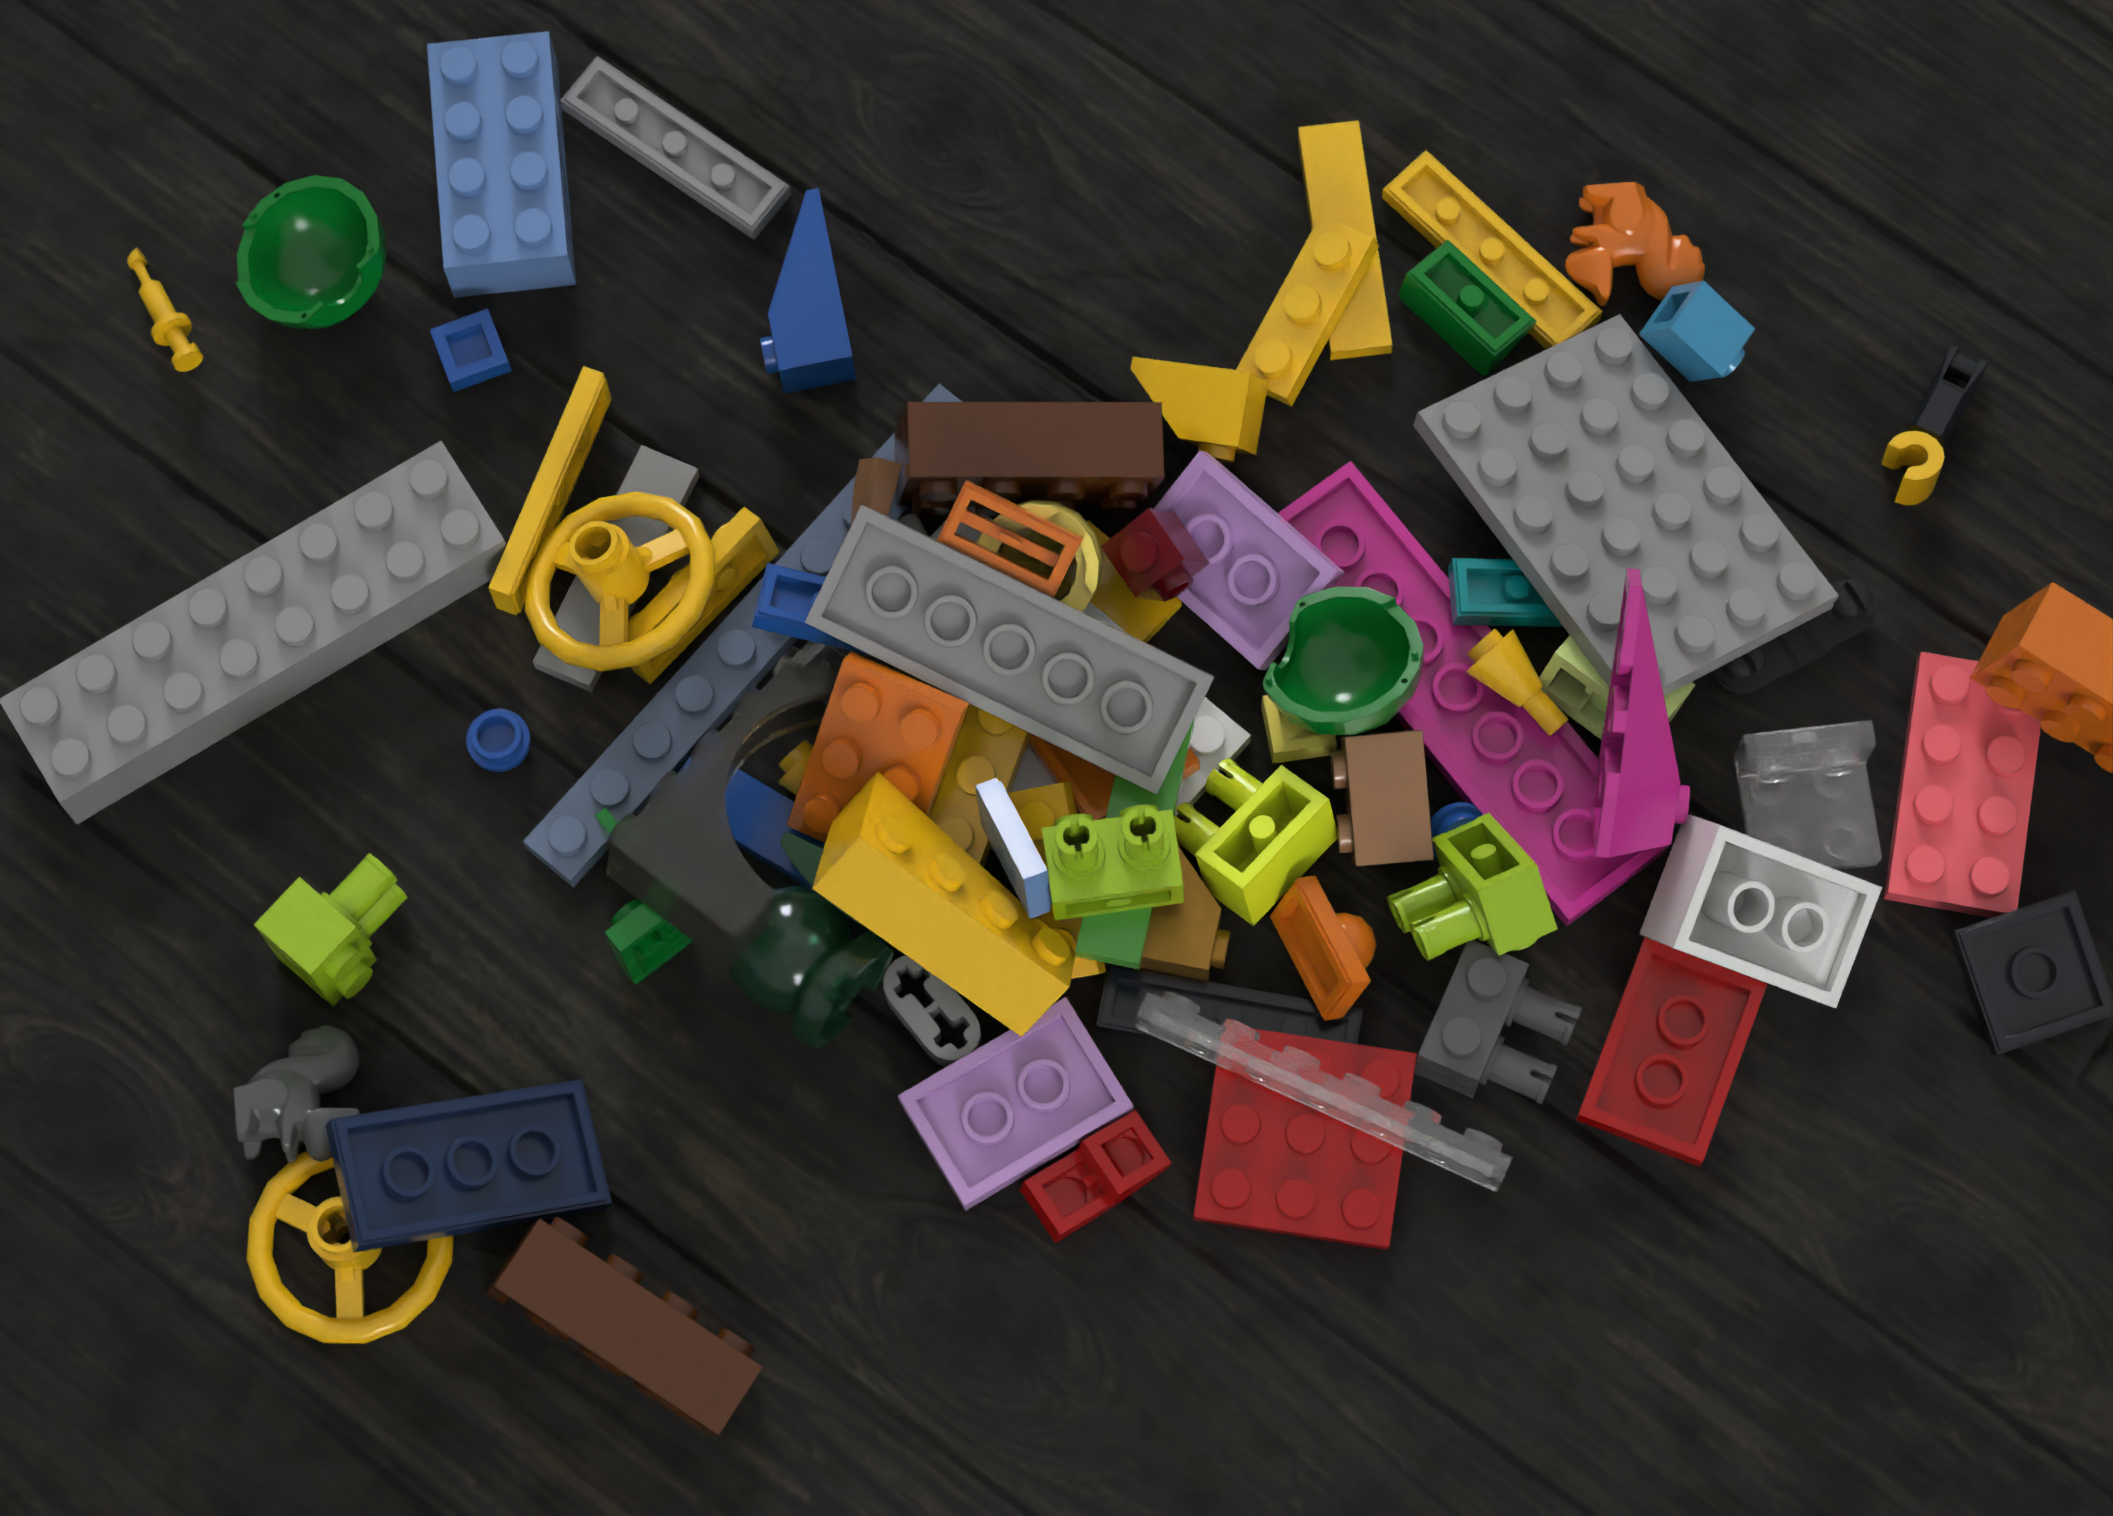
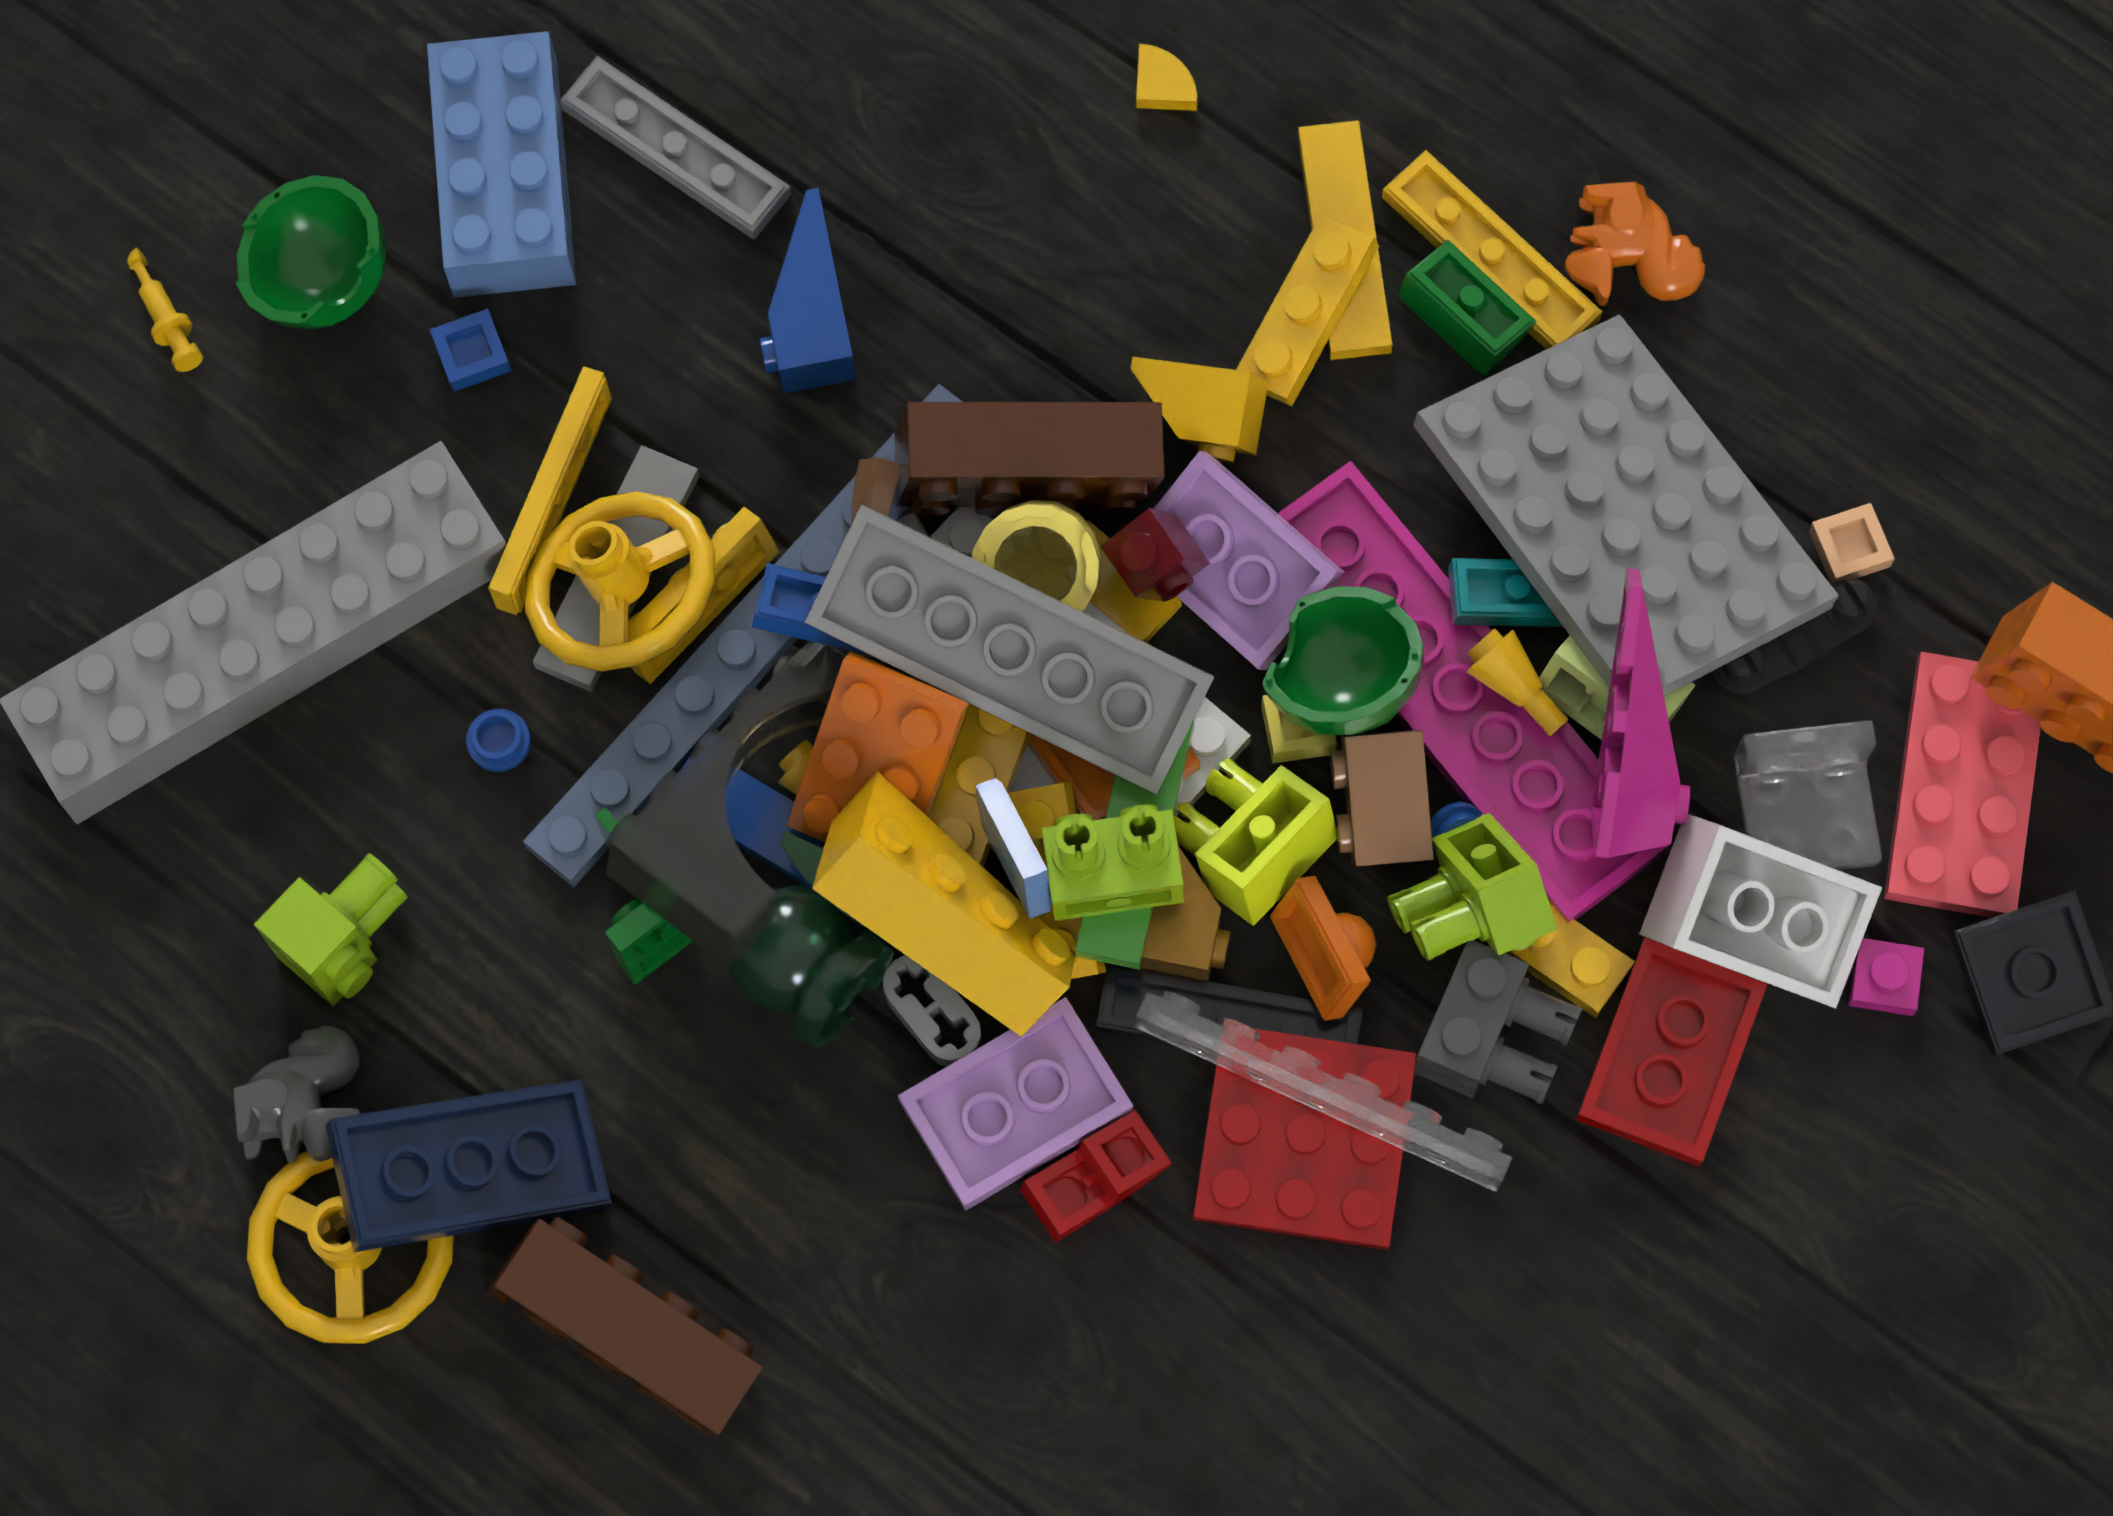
(1021, 515): orange tile -> none
(1163, 81): none -> yellow tile
(1577, 964): none -> yellow plate
(1698, 332): dark azure brick -> none
(1851, 544): none -> light nougat plate
(1886, 977): none -> dark pink plate
(1933, 426): piece -> none

